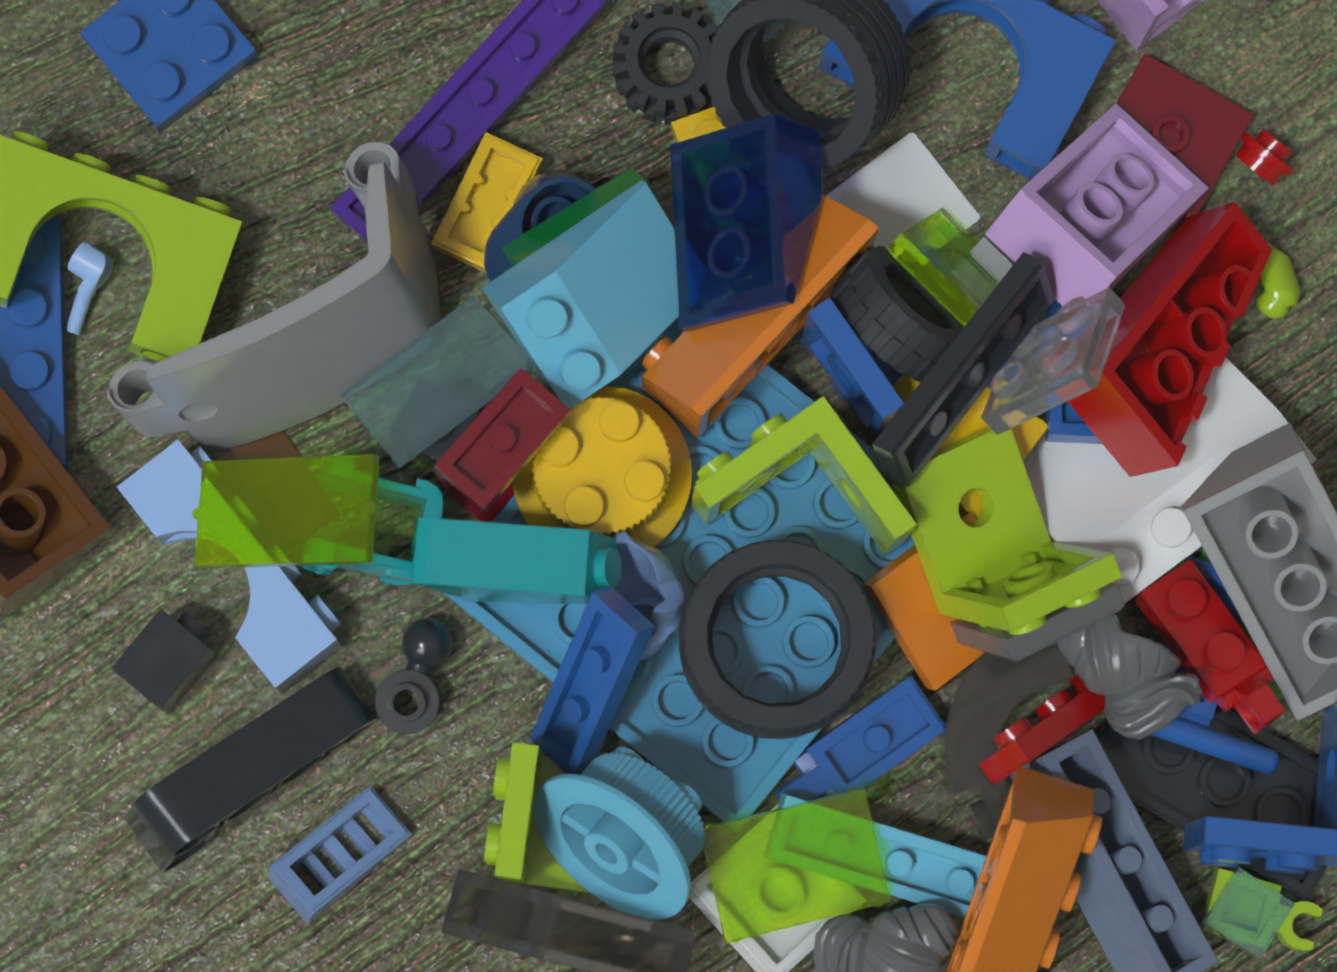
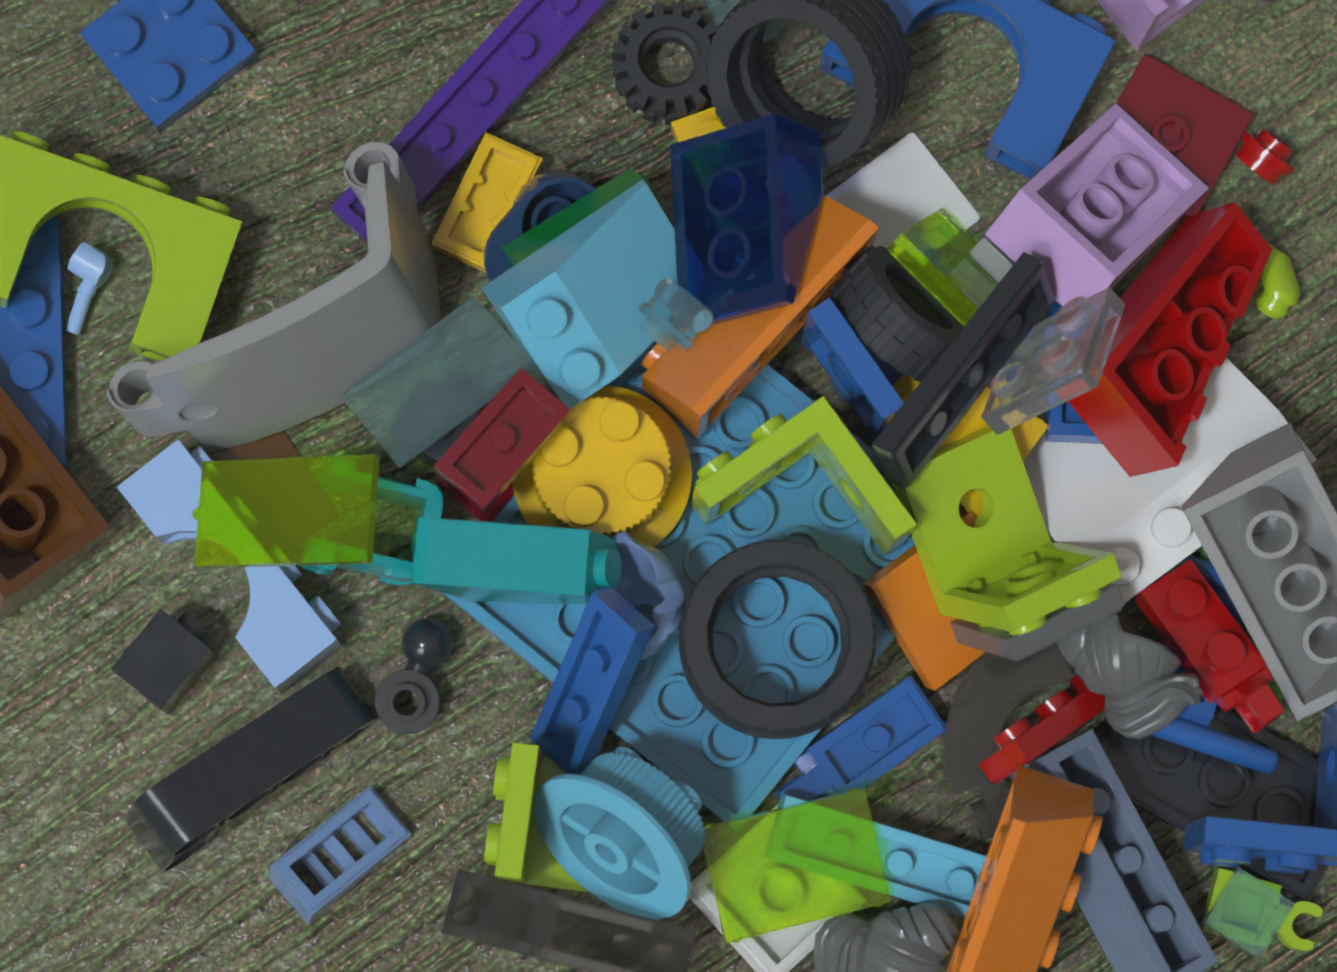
(674, 316): none -> clear light blue plate

